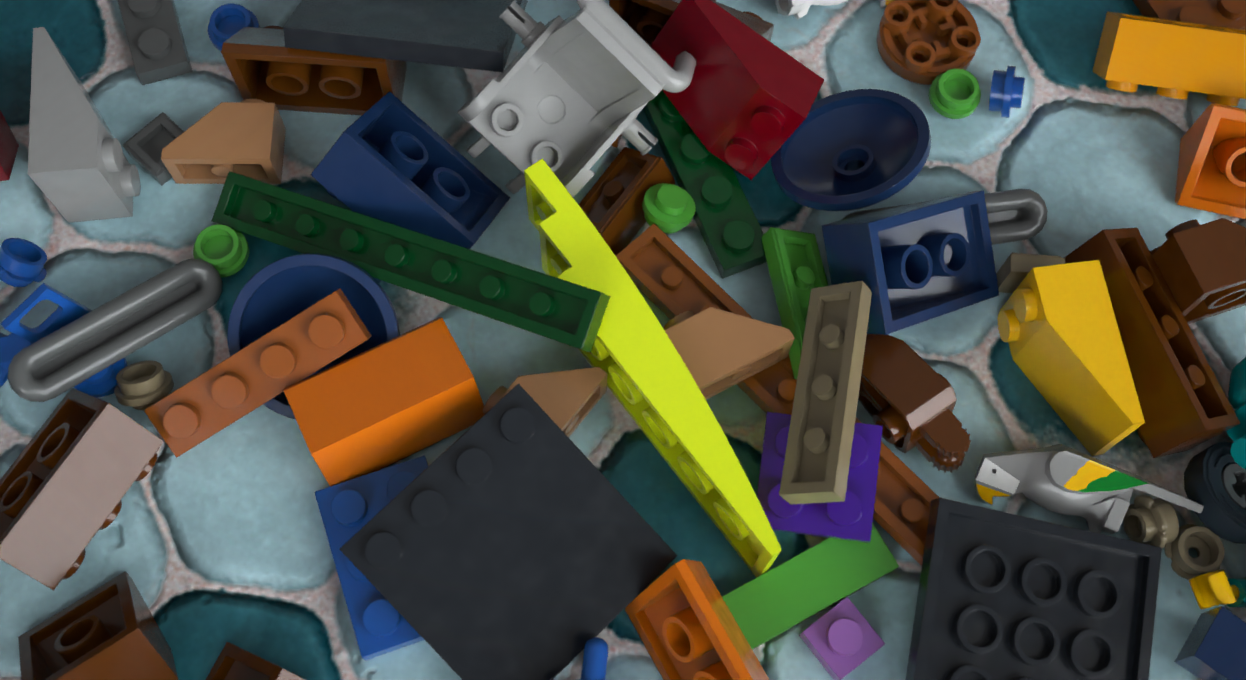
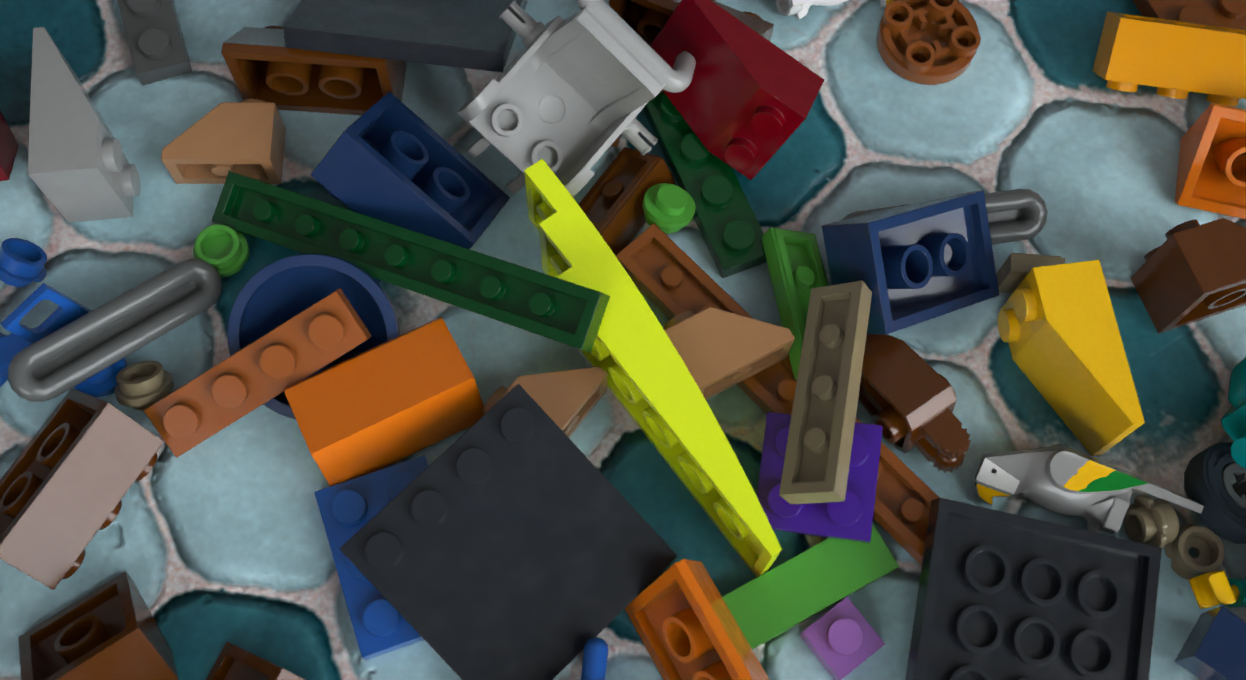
(148, 143): dark grey tile -> none
(228, 21): blue plate -> none
(853, 150): dark blue dish -> none
(955, 94): bright green plate -> none
(1006, 91): blue plate -> none
(1169, 370): reddish brown brick -> none

